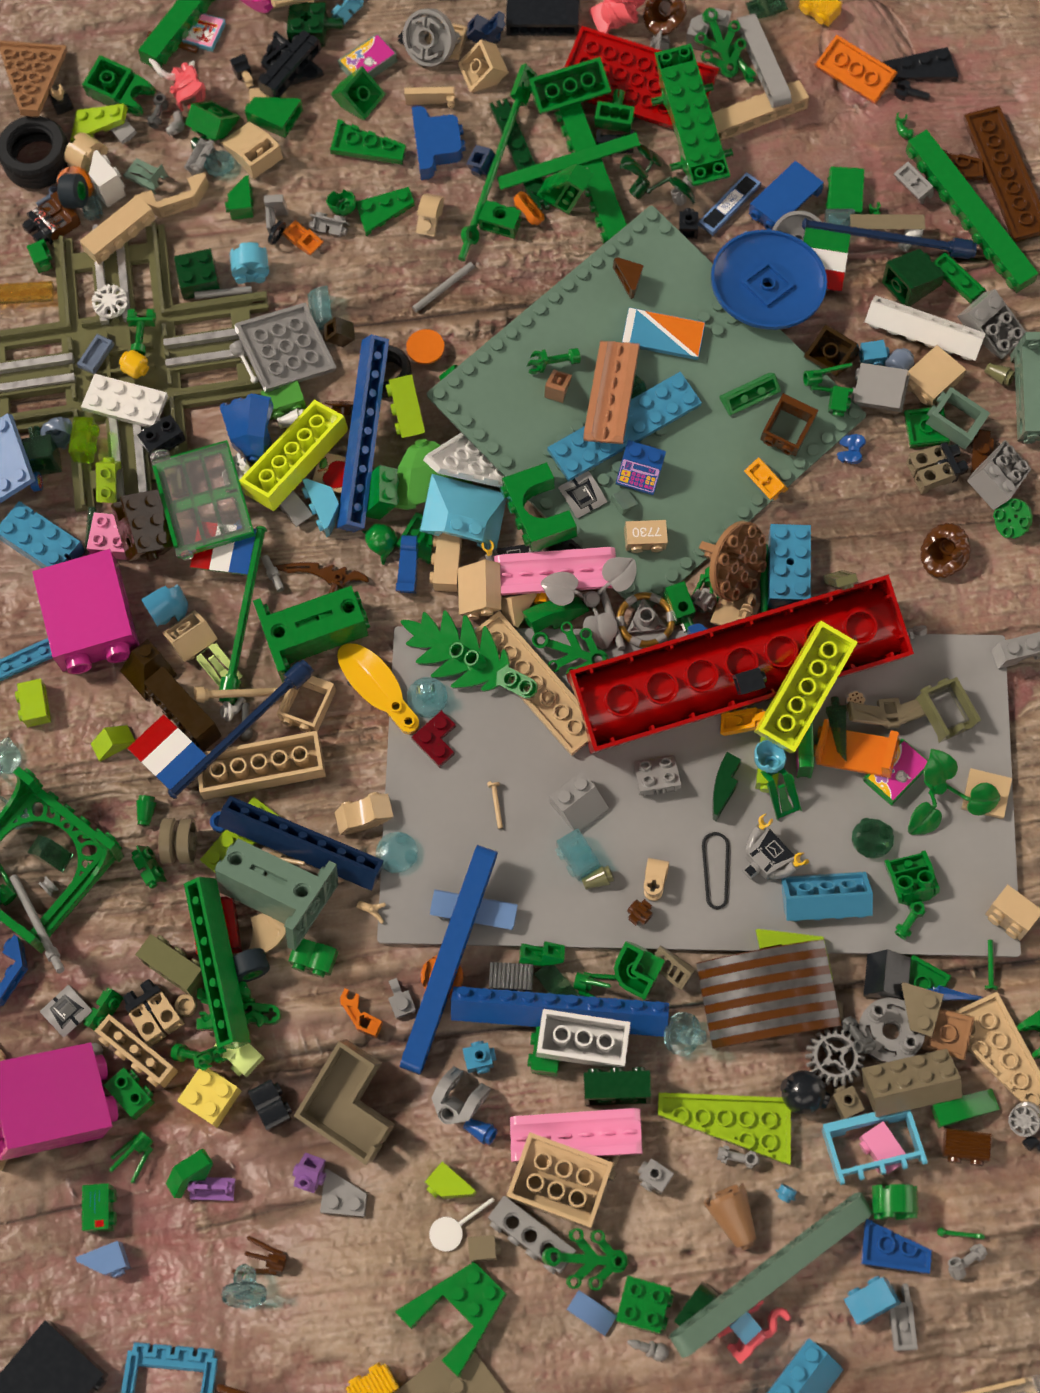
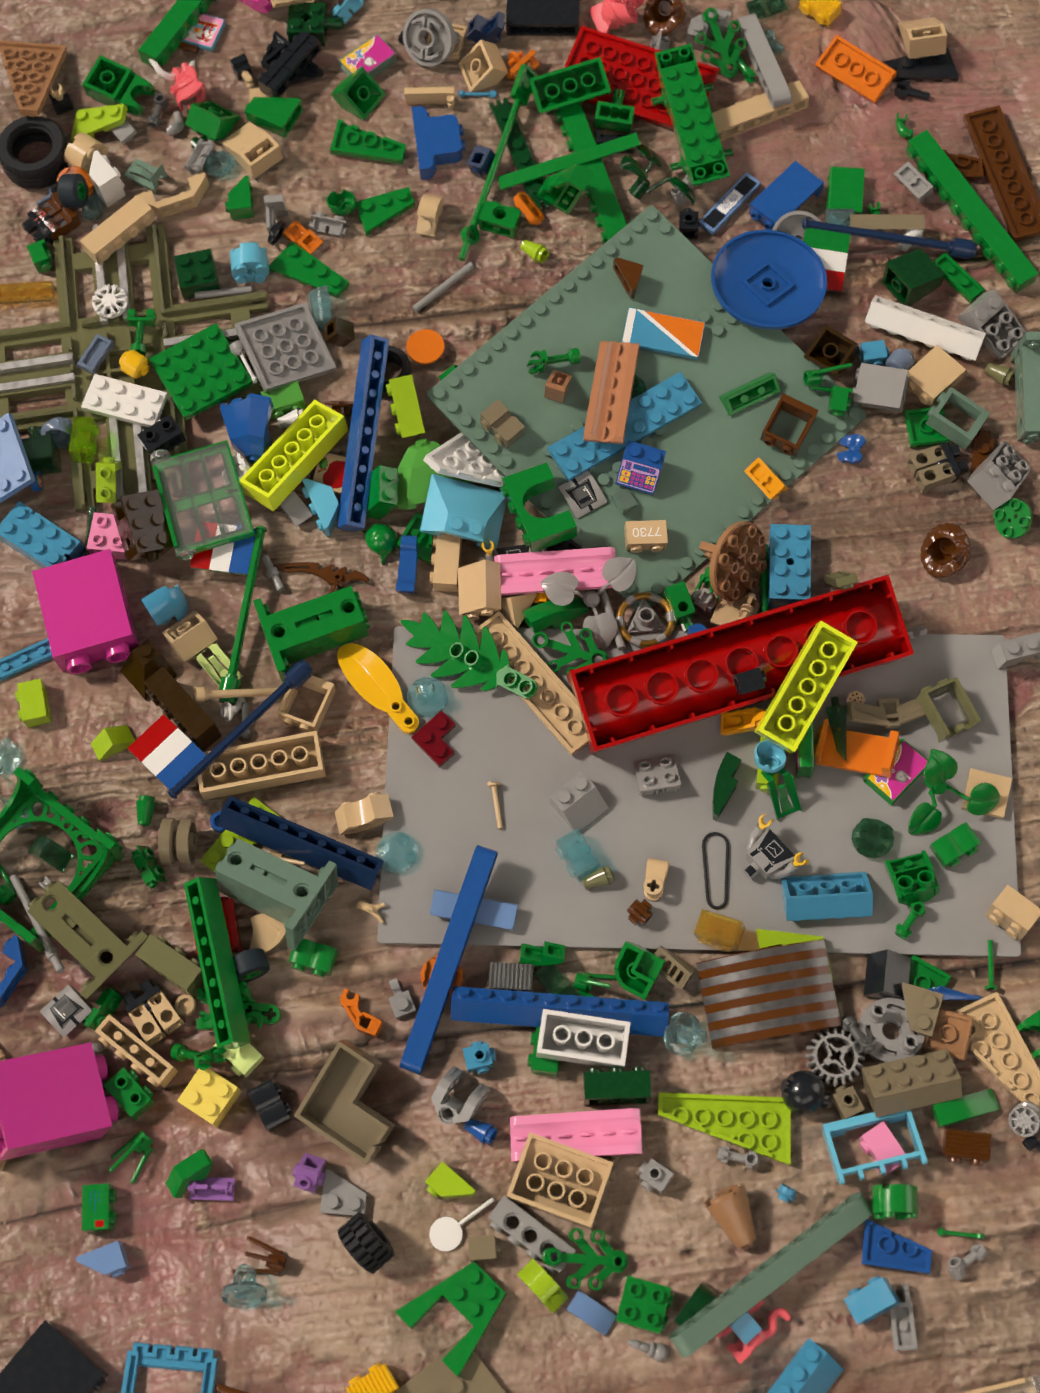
(82, 934): none -> olive brick
(200, 371): none -> green plate
(308, 270): none -> green wing
(365, 1242): none -> black tyre
(492, 94): none -> dark azure hinge
(501, 424): none -> dark tan brick
(515, 58): none -> orange hips
(535, 251): none -> lime cone
(542, 1285): none -> lime brick
(719, 930): none -> clear yellow brick
(775, 46): none -> clear light blue arm
(923, 37): none -> tan slope
(955, 845): none -> green brick

